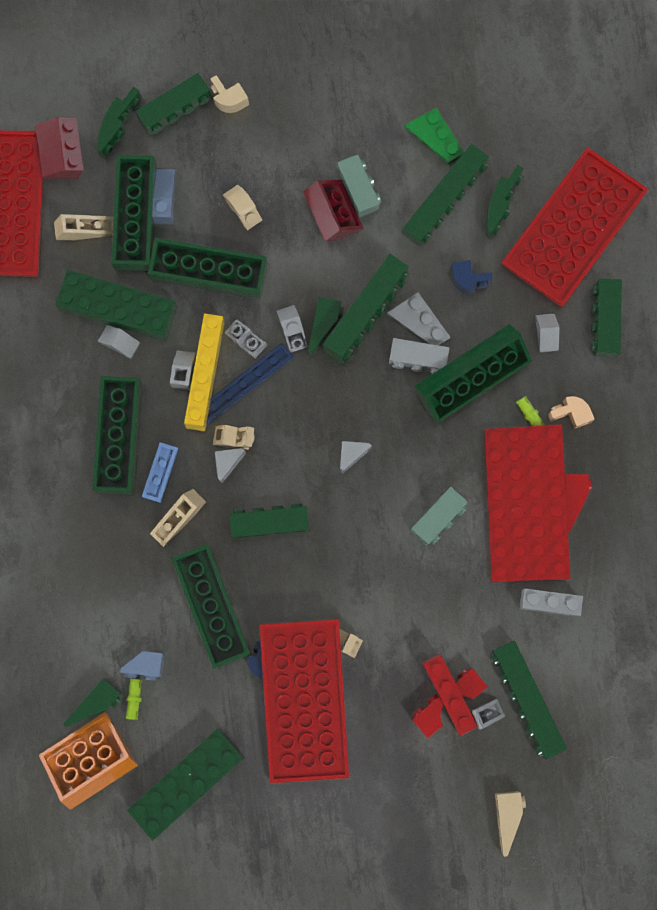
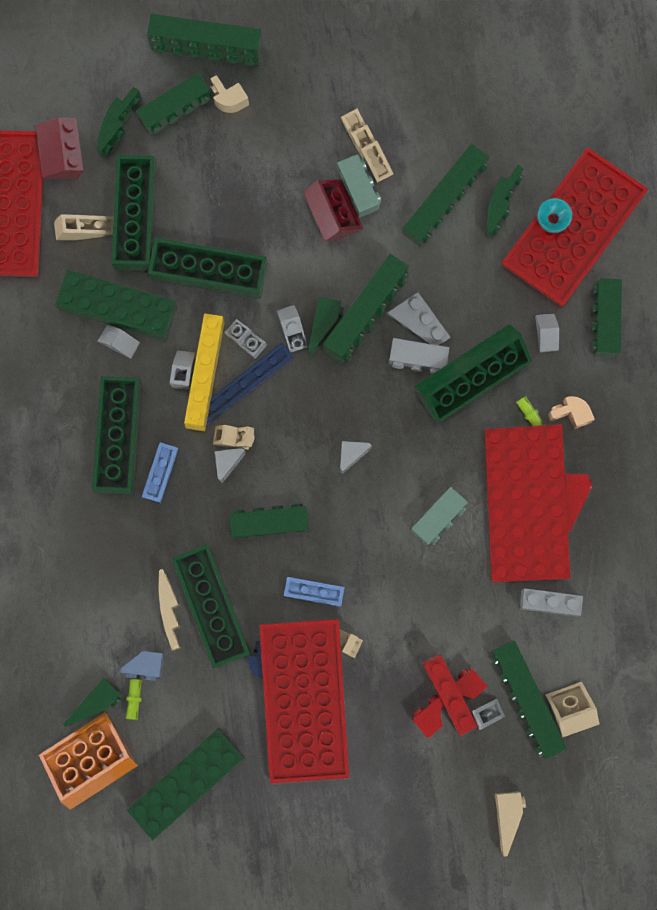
(164, 196): sand blue slope -> none
(168, 602): none -> tan slope
(178, 516): tan slope -> none
(205, 40): none -> dark green brick
(243, 206): tan brick -> none
(314, 591): none -> medium blue plate
(366, 145): none -> tan slope
(436, 134): green wing -> none
(465, 280): dark blue brick -> none
(560, 209): none -> teal piece
(572, 709): none -> tan slope

